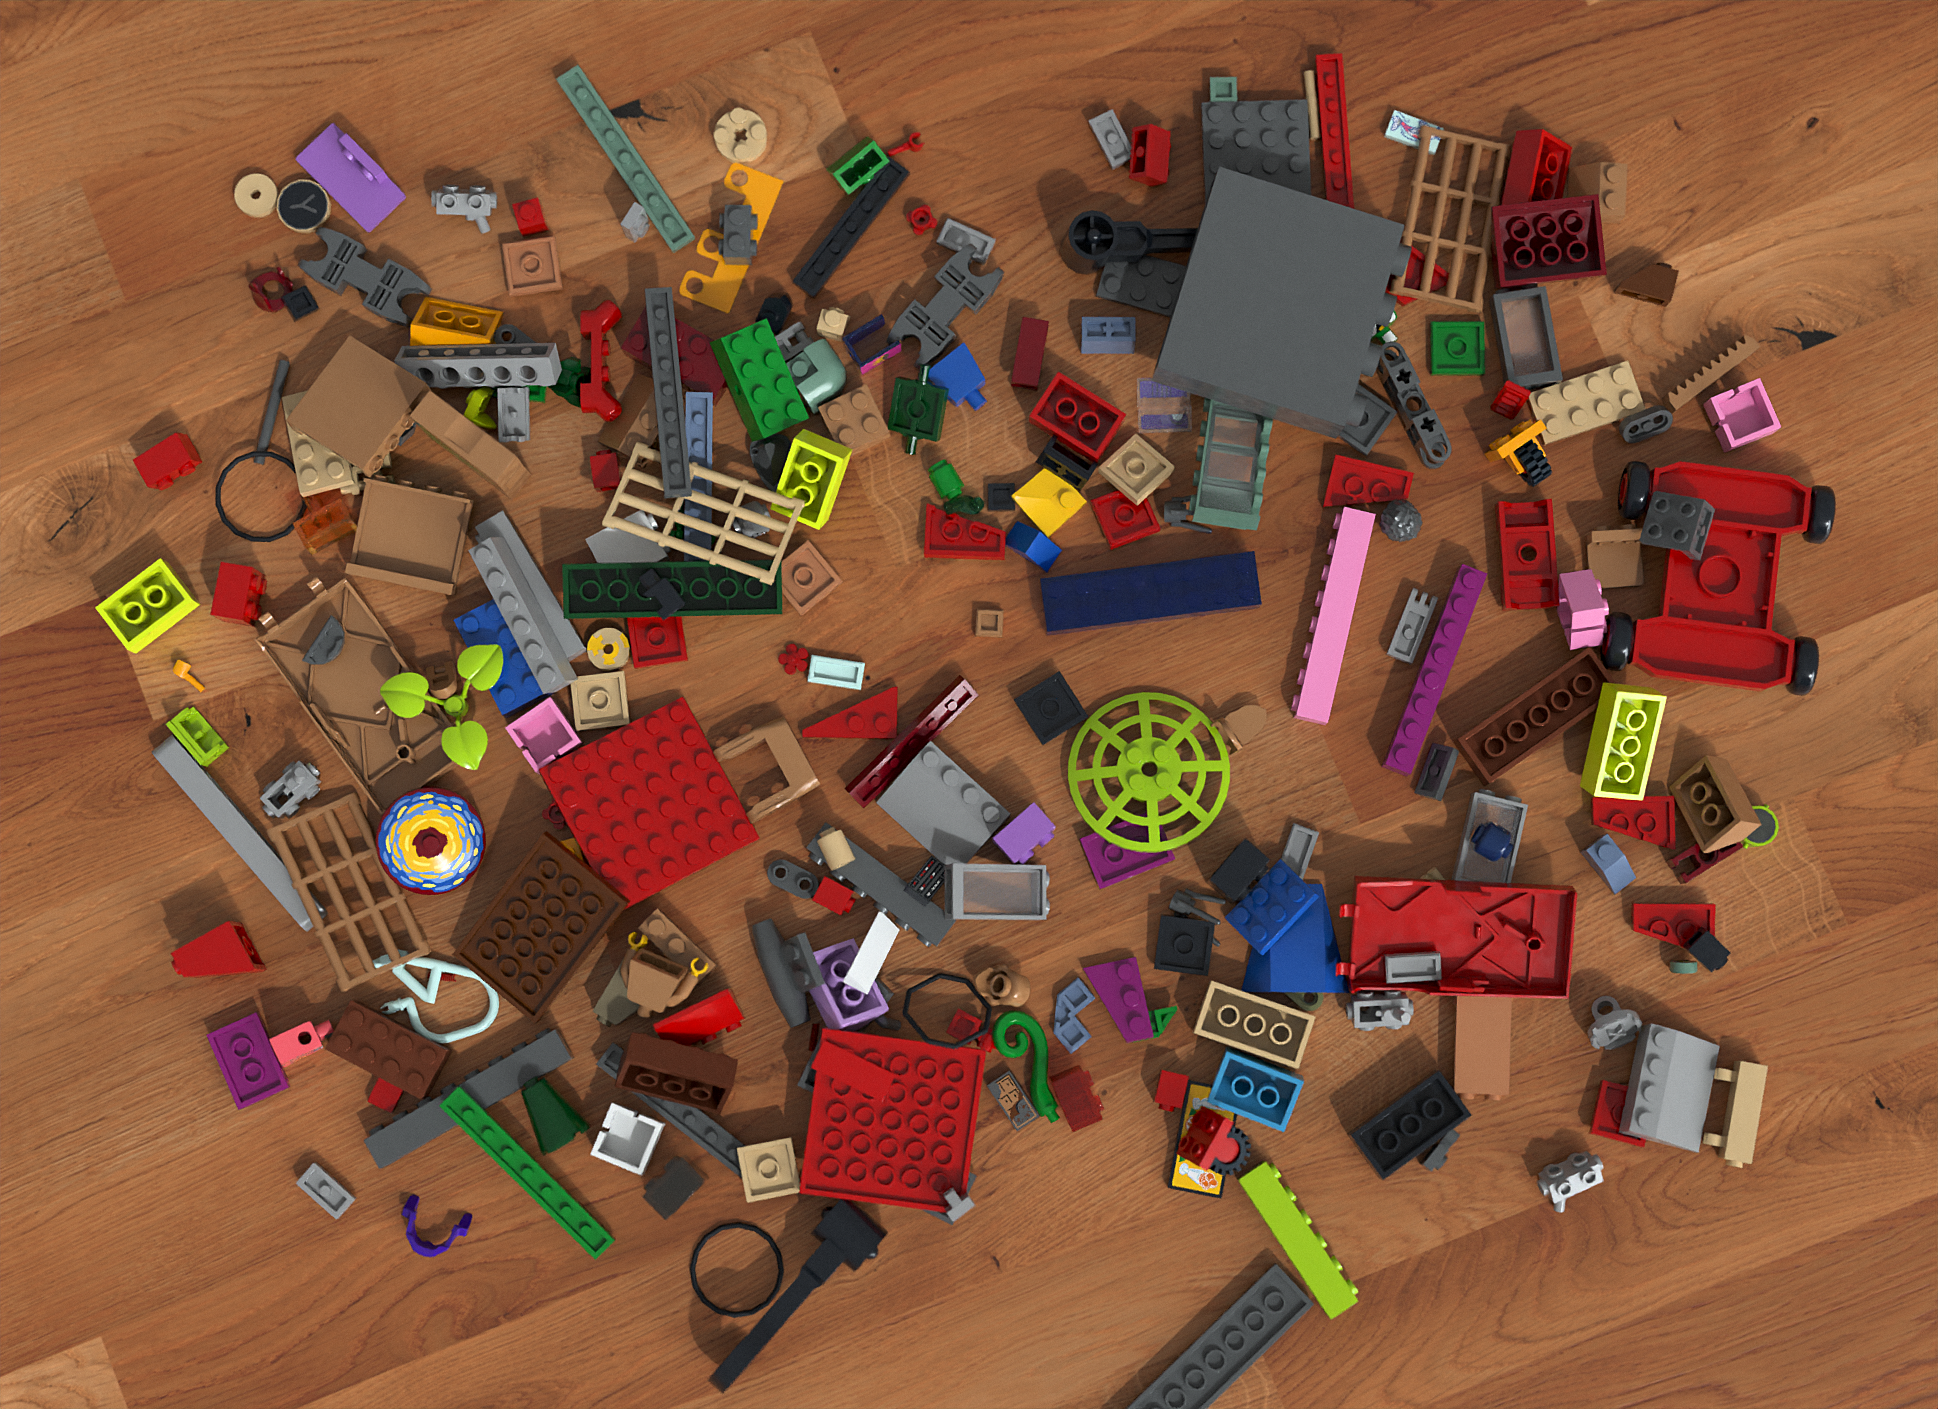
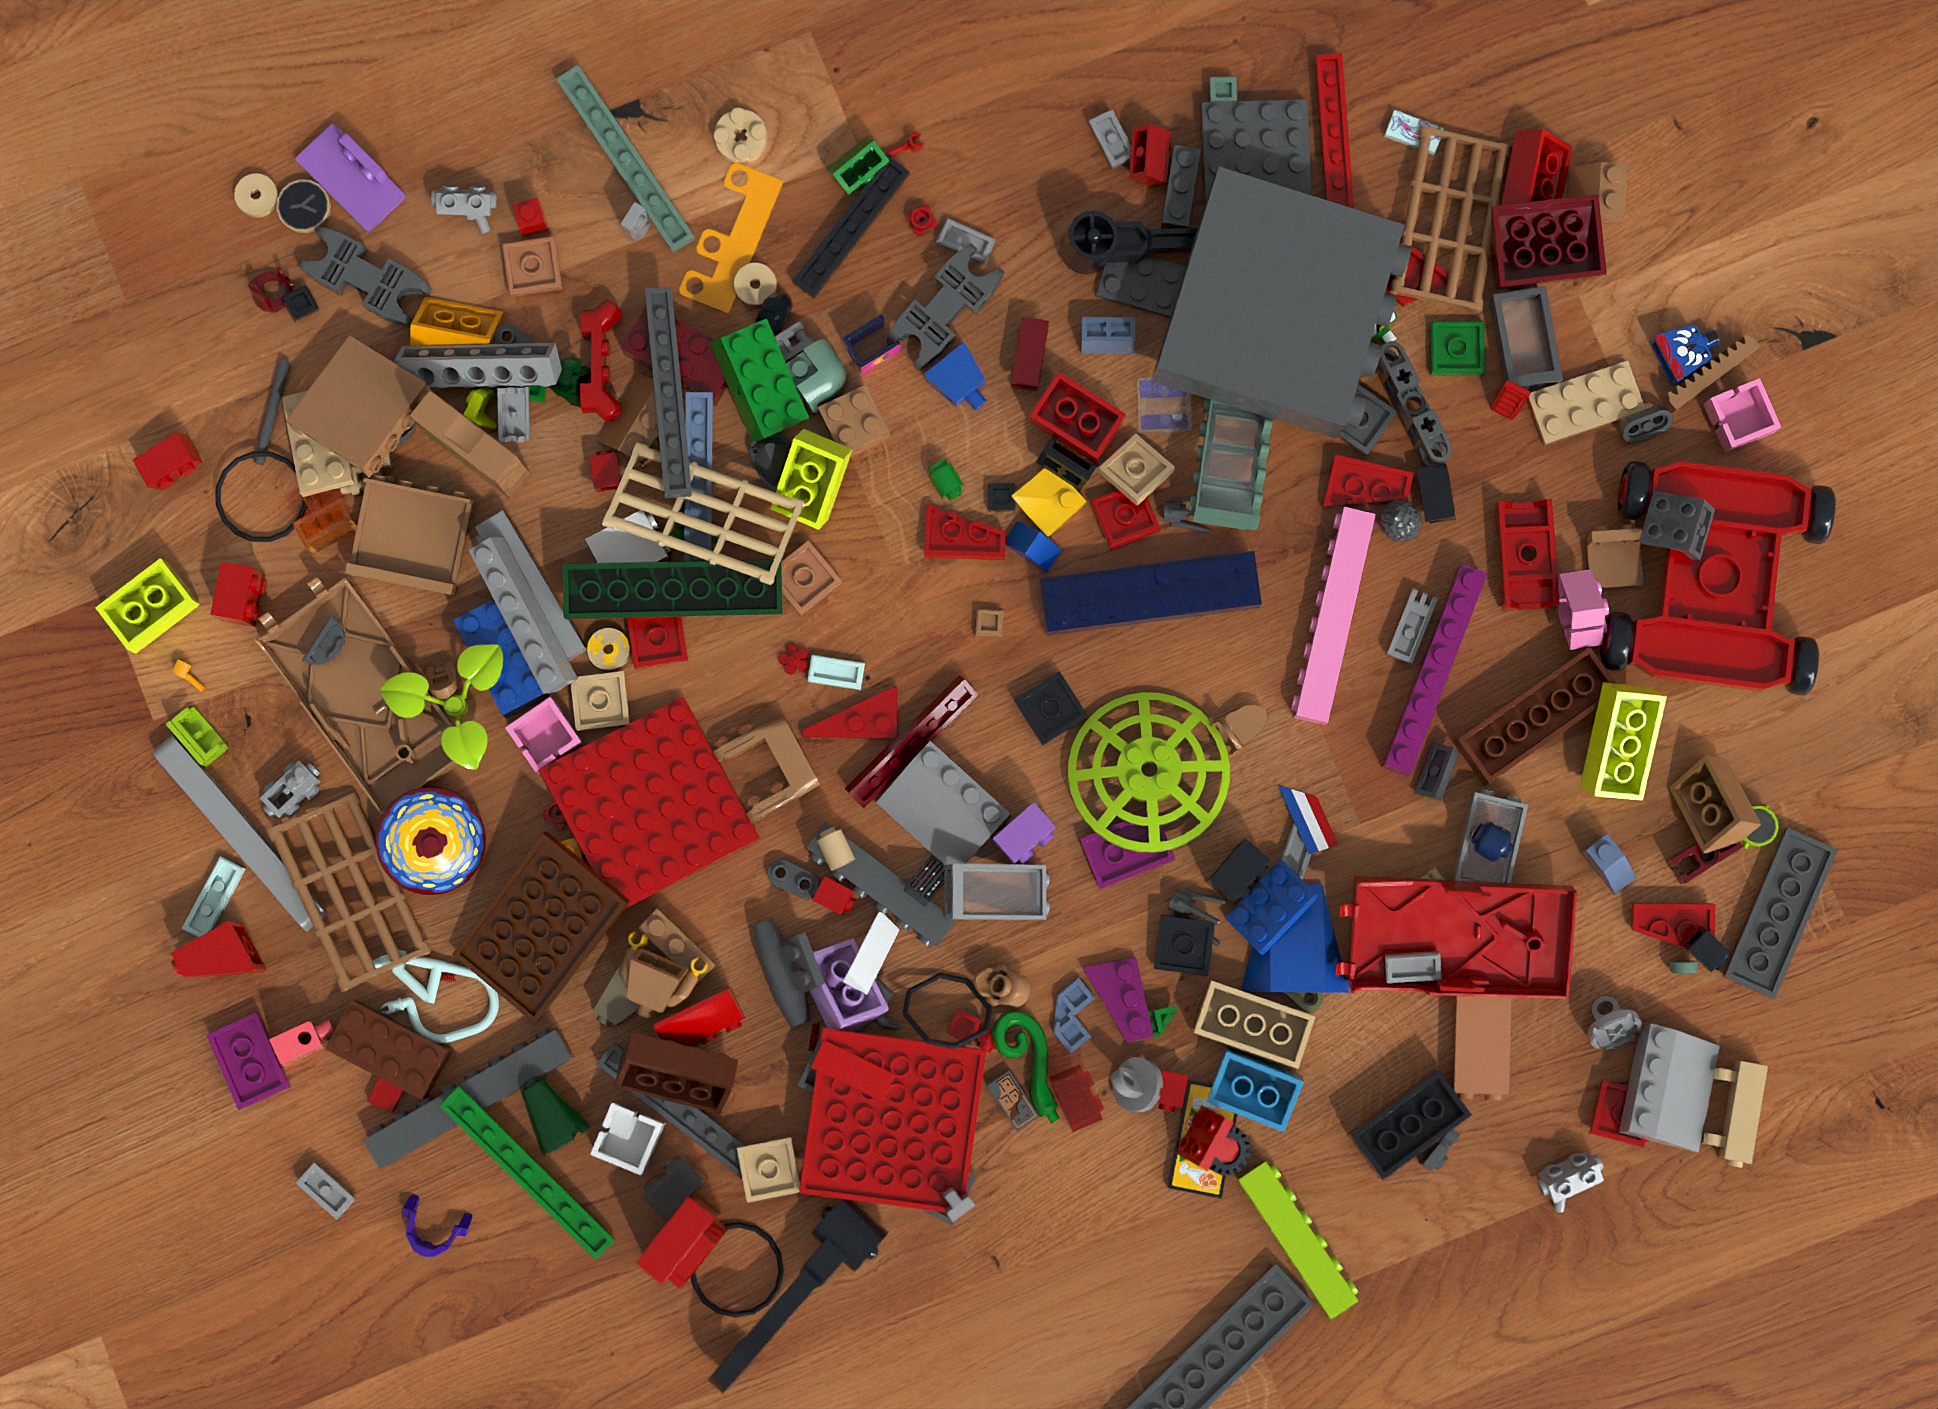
(214, 897): none -> light aqua tile
(663, 591): black hips -> none
(683, 1242): none -> red container
(738, 240): dark grey brick -> none
(748, 528): light grey head -> none
(750, 273): none -> tan piece
(833, 324): tan brick -> none
(917, 409): dark green plate -> none
(964, 504): clear green arm -> none
(1137, 1084): none -> light grey tile
(1180, 187): none -> dark grey brick
(1309, 820): none -> sticker
(1311, 97): tan piece -> none
(1385, 1009): light grey brick -> none
(1436, 493): none -> black hinge
(1522, 452): plate -> none
(1645, 820): red wing -> none
(1652, 284): reddish brown slope -> none
(1683, 351): none -> torso
(1780, 913): none -> dark grey plate

